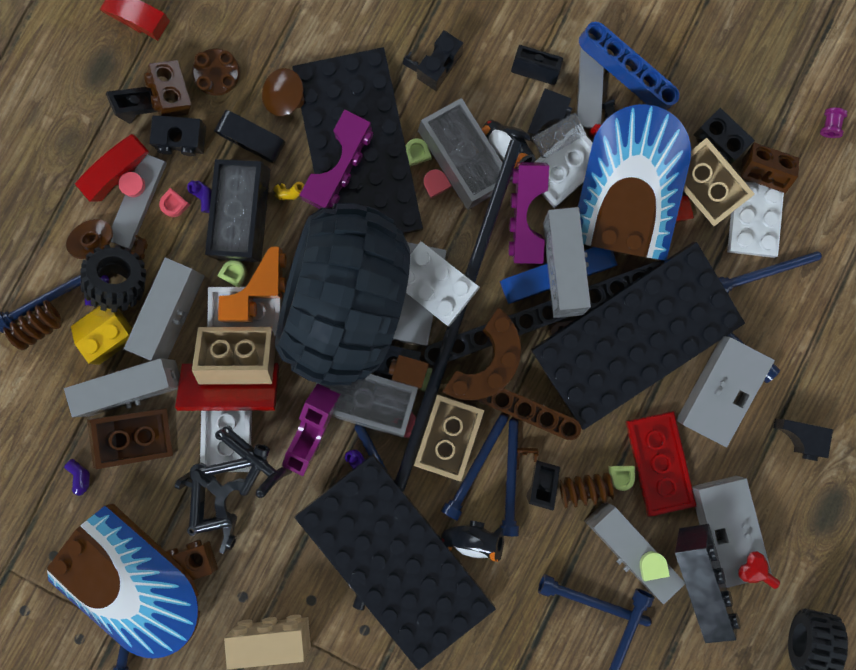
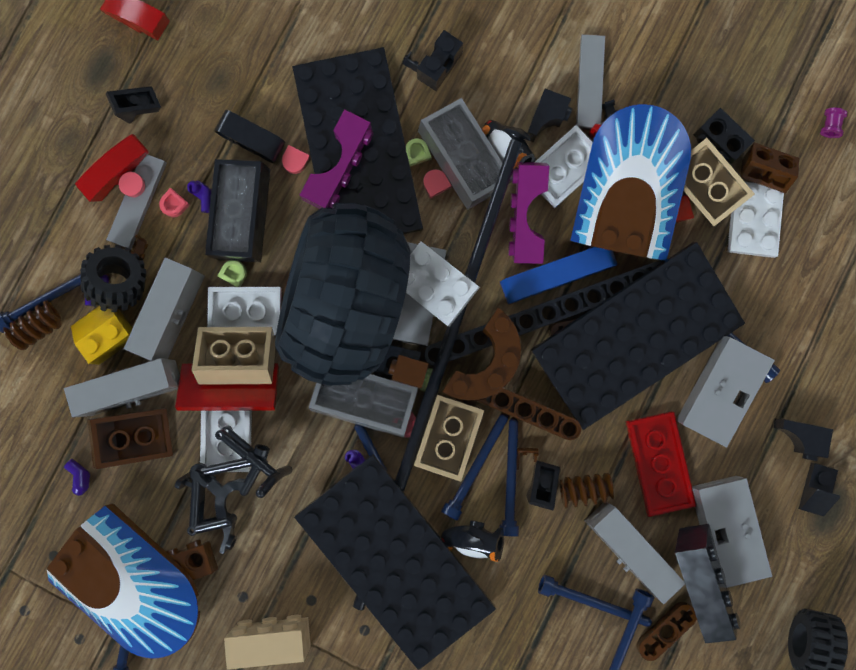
(87, 237): reddish brown dish -> none
(166, 128): black brick -> none
(173, 88): reddish brown brick -> none
(215, 71): reddish brown dish -> none
(265, 283): orange arch -> none
(283, 92): reddish brown dish -> none
(288, 194): yellow arm -> none
(294, 160): none -> coral tile
(314, 421): magenta arch -> none
(537, 65): black slope -> none
(559, 135): clear plate -> none
(566, 262): light grey brick -> none
(622, 477): yellowish green tile -> none
(625, 56): blue beam -> none
(648, 637): none -> reddish brown beam
(653, 566): yellowish green tile -> none
(728, 283): dark blue piece -> none
(757, 570): red rock -> none
(818, 490): none -> black slope

